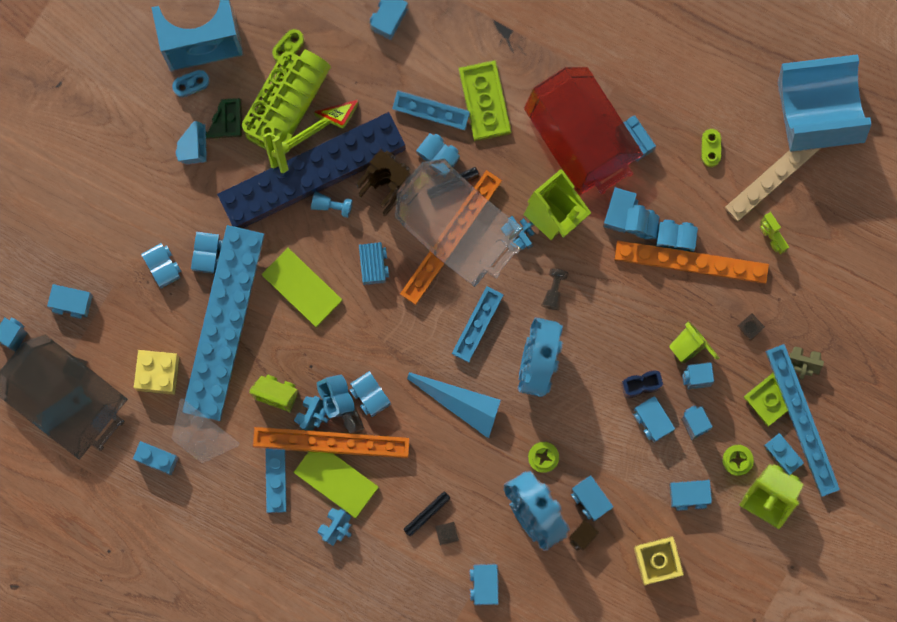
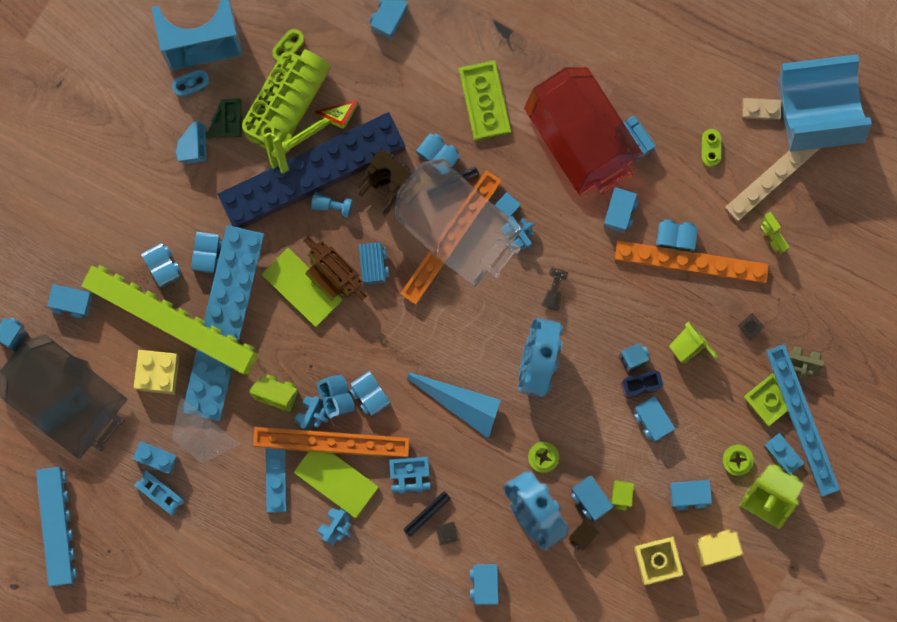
(56, 527): none -> dark azure brick
(159, 493): none -> dark azure plate
(173, 321): none -> lime brick
(332, 272): none -> reddish brown piece
(353, 422): clear smoke plate -> none
(409, 468): none -> dark azure plate
(431, 110): dark azure plate -> none
(477, 324): dark azure plate -> none
(508, 205): none -> dark azure tile
(556, 206): lime piece -> none
(622, 495): none -> lime brick
(634, 357): none -> dark azure slope
(642, 222): dark azure brick -> none
(696, 422): dark azure brick -> none
(698, 376): dark azure brick -> none
(718, 549): none -> light yellow brick
(761, 109): none -> tan plate

